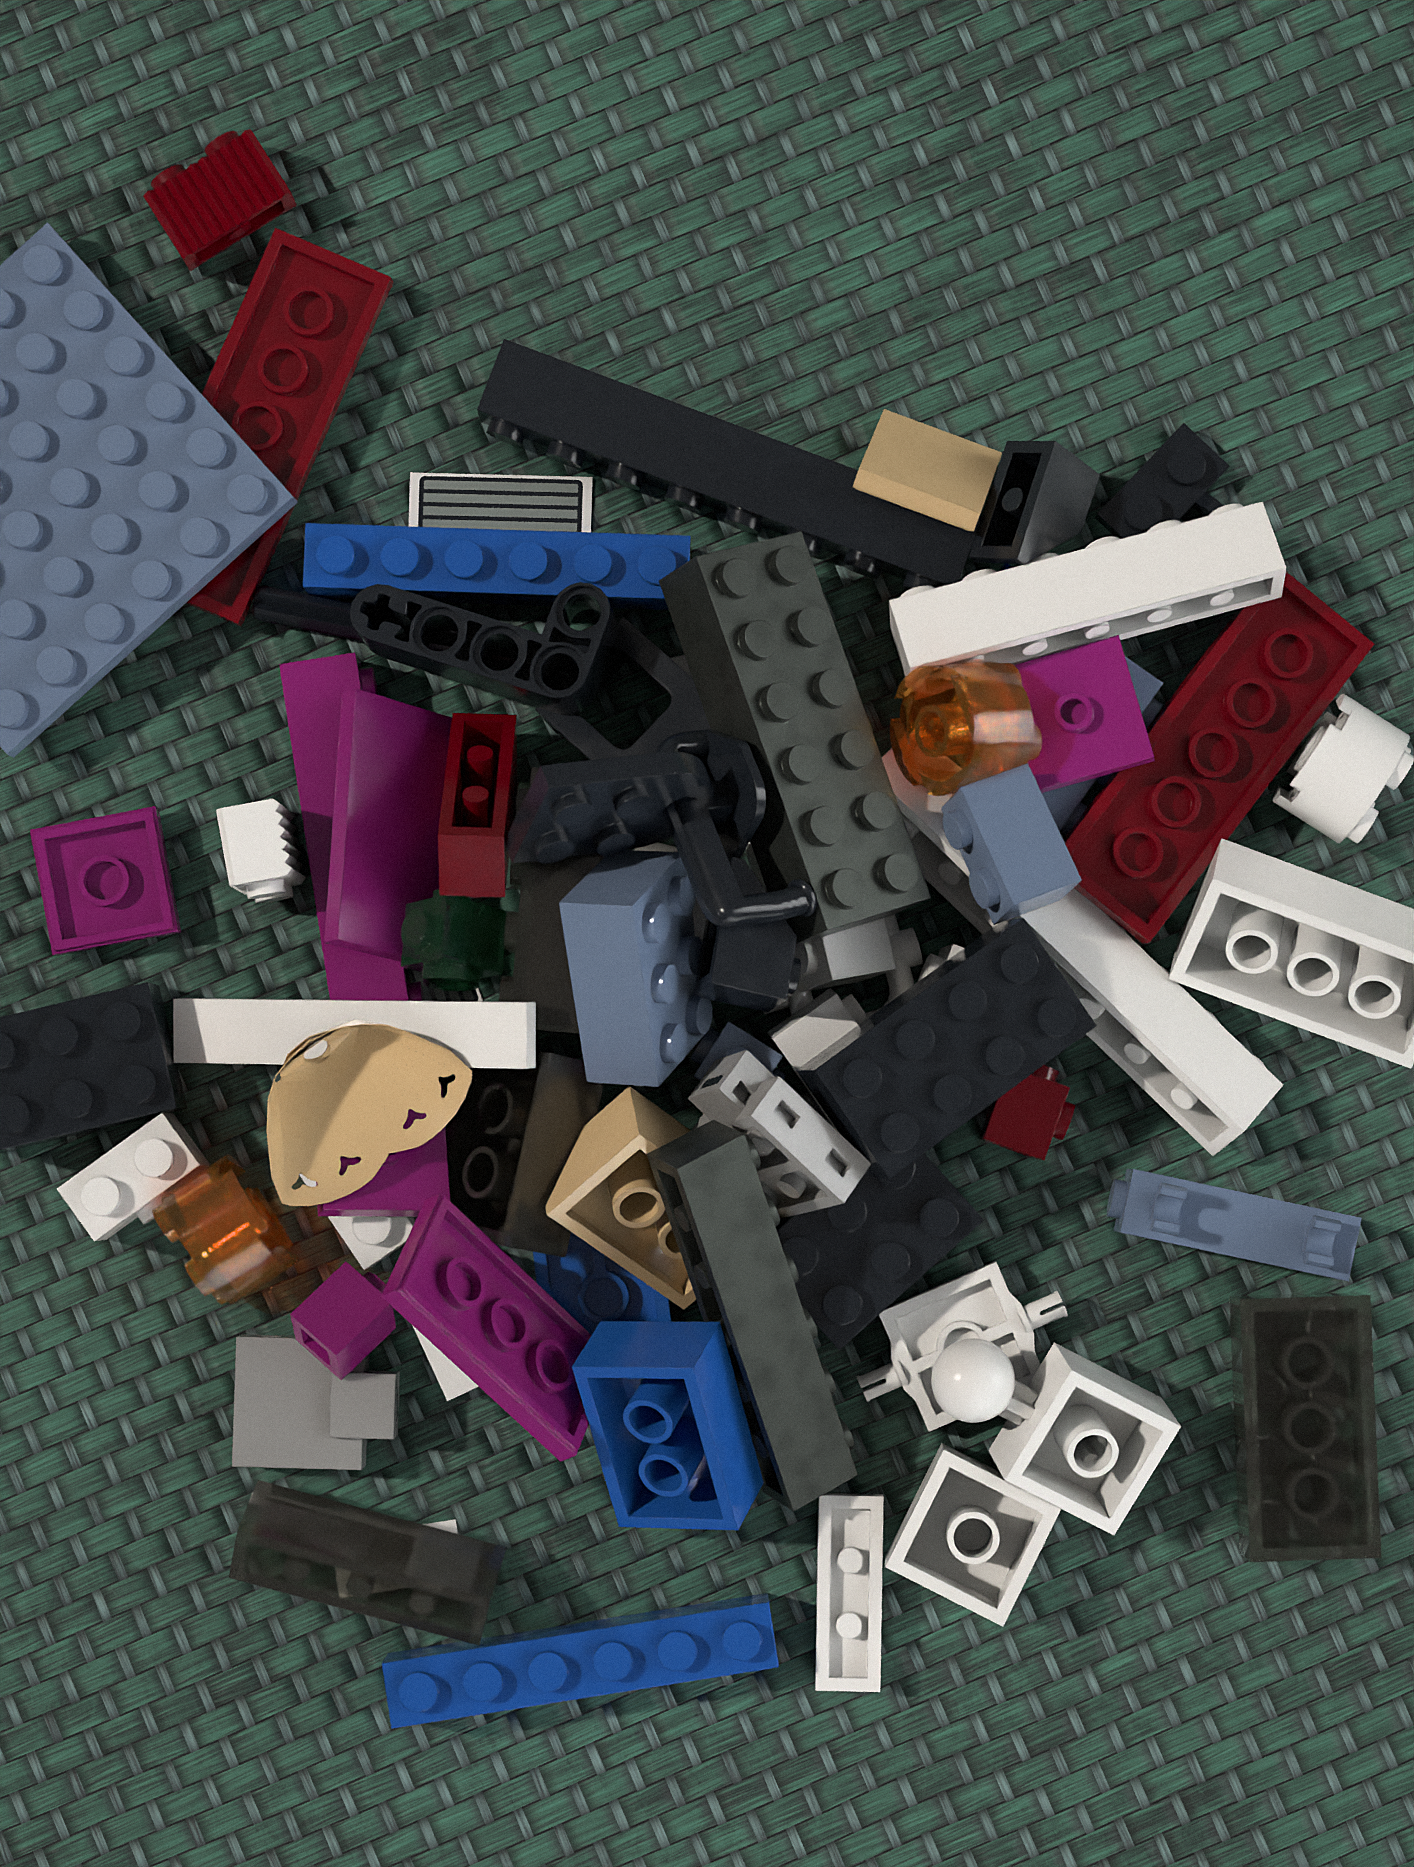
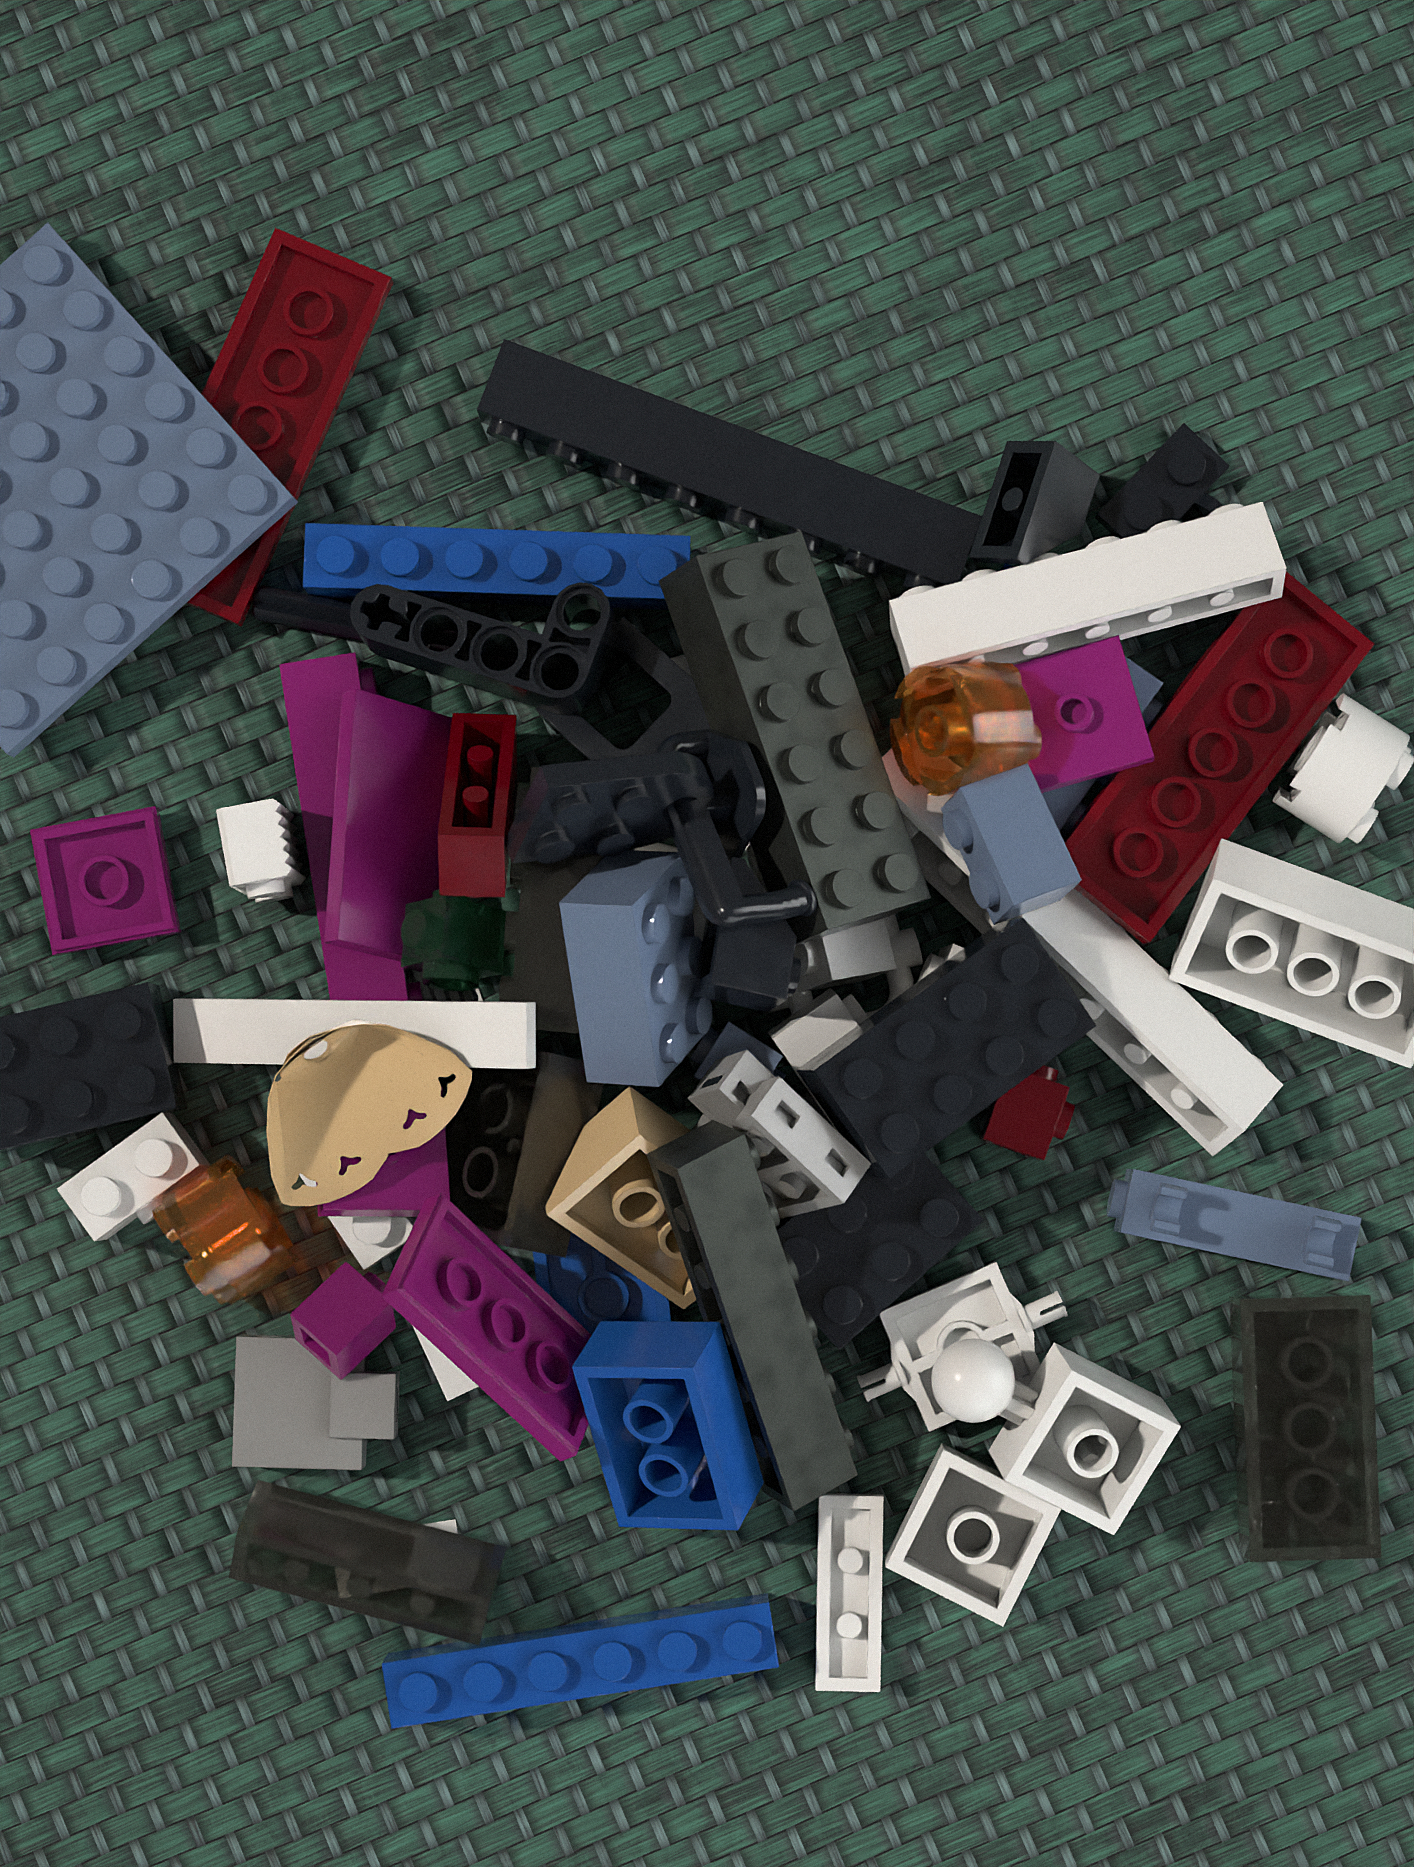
(218, 197): dark red brick -> none
(500, 502): sticker -> none
(927, 470): tan tile -> none

